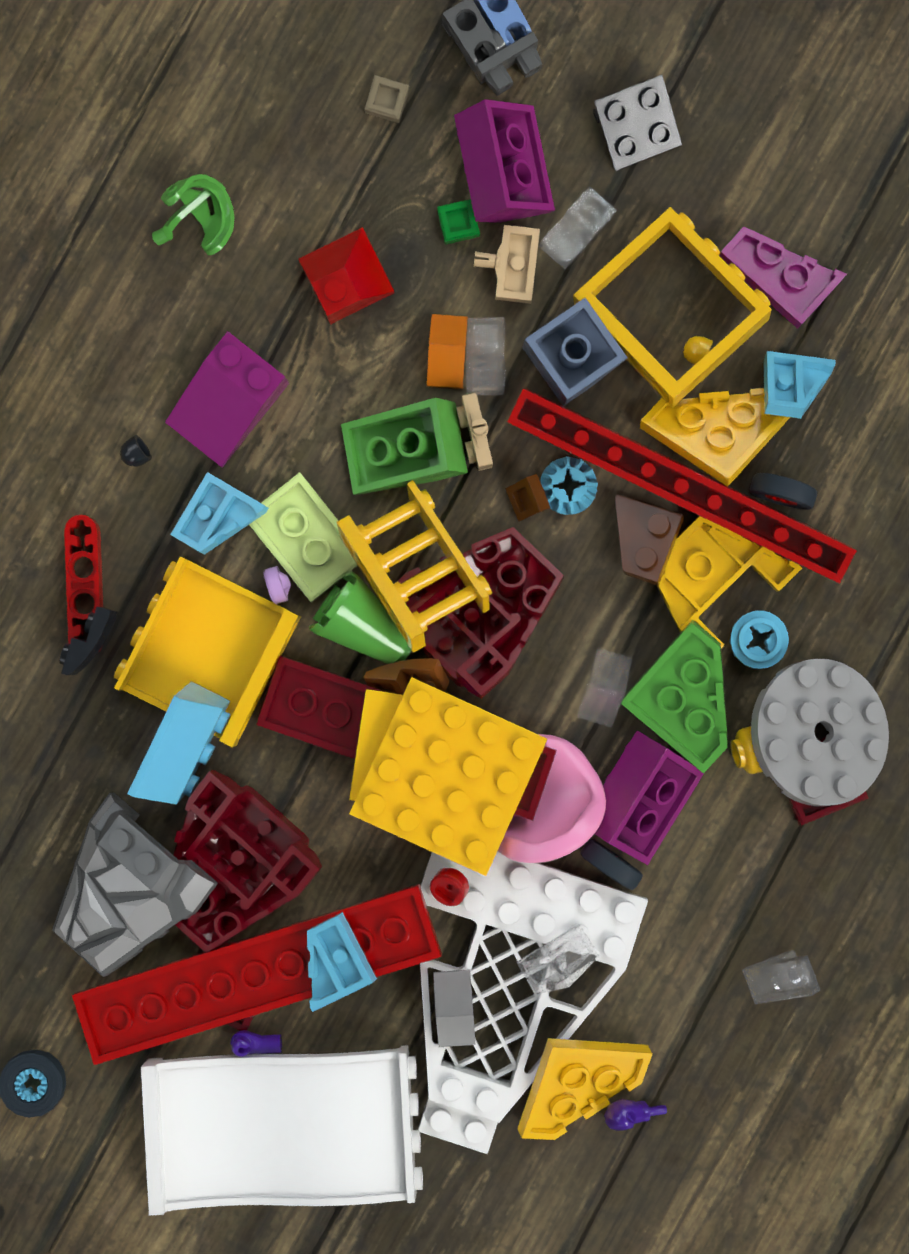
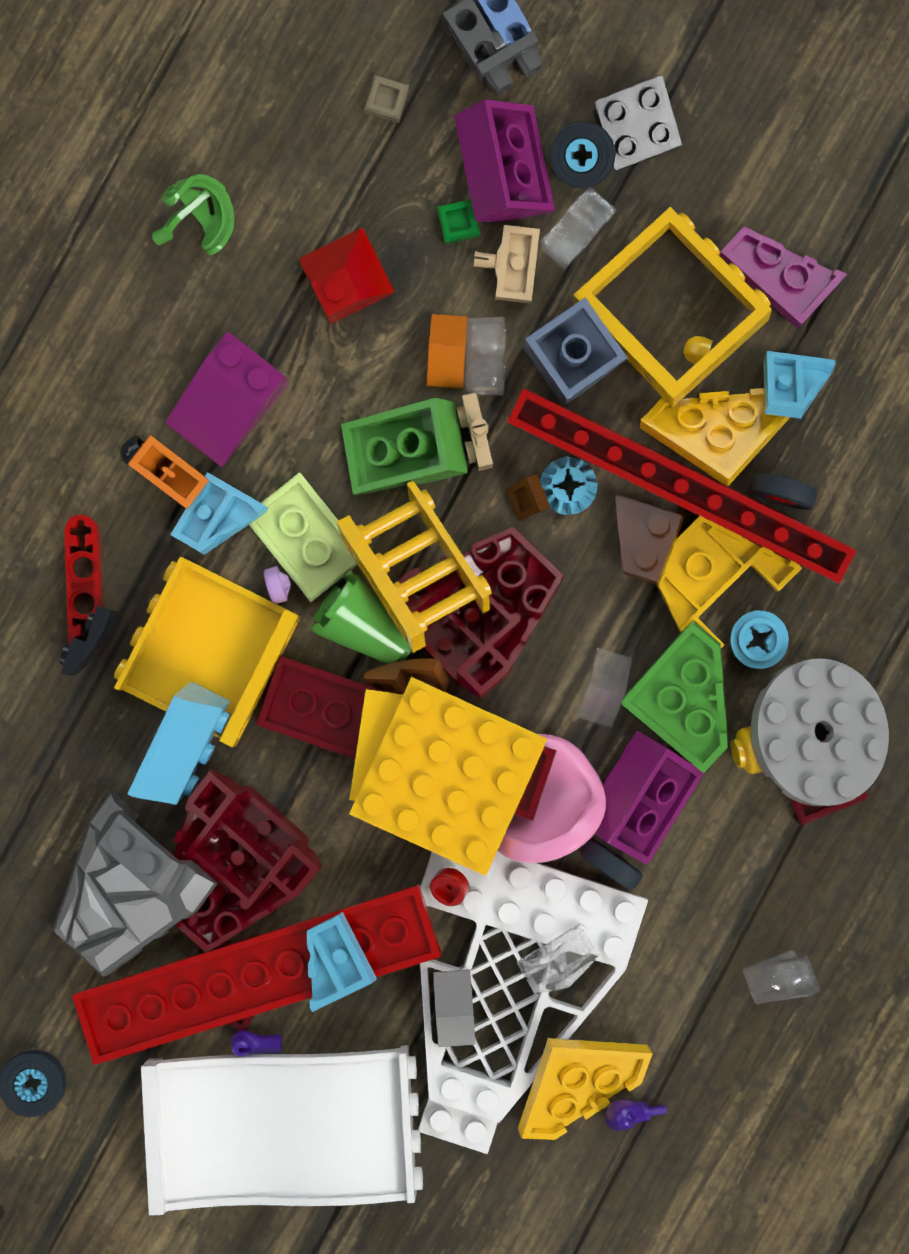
(168, 471): none -> orange slope
(595, 140): none -> black bush

